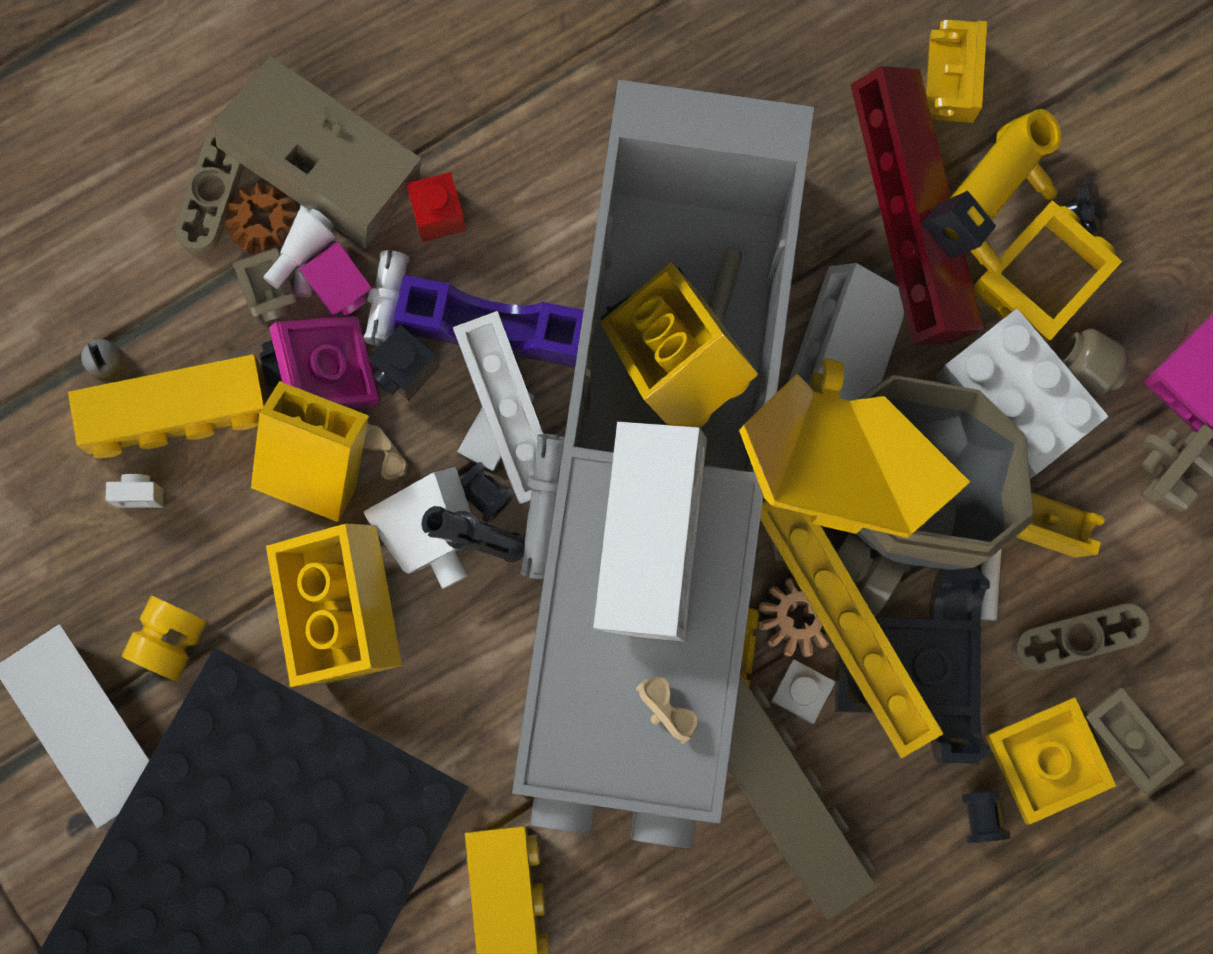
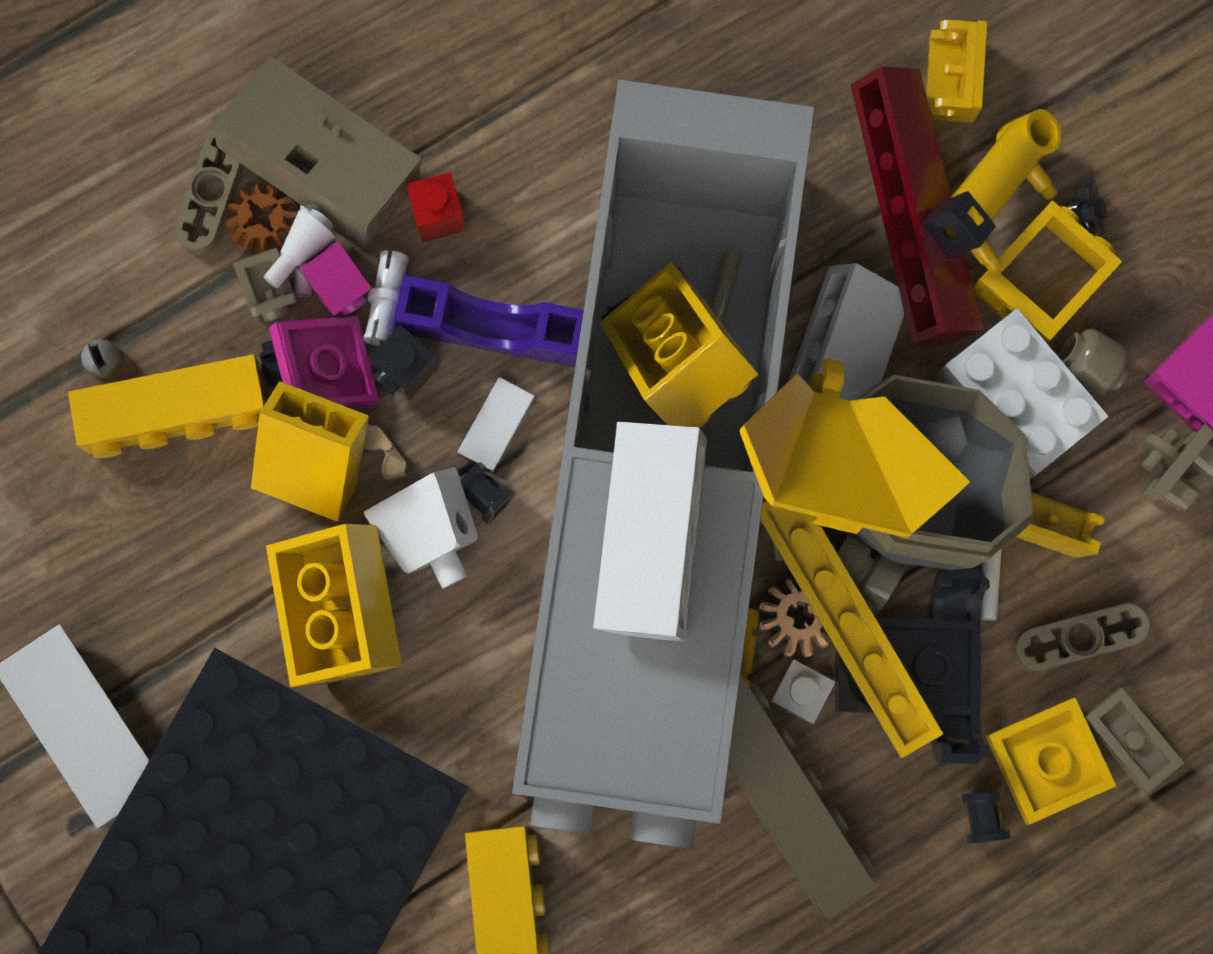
(134, 492): white plate -> none
(161, 656): yellow wheel -> none
(465, 532): black pin -> none
(502, 397): white plate -> none
(542, 504): light grey pin -> none
(678, 721): tan piece -> none

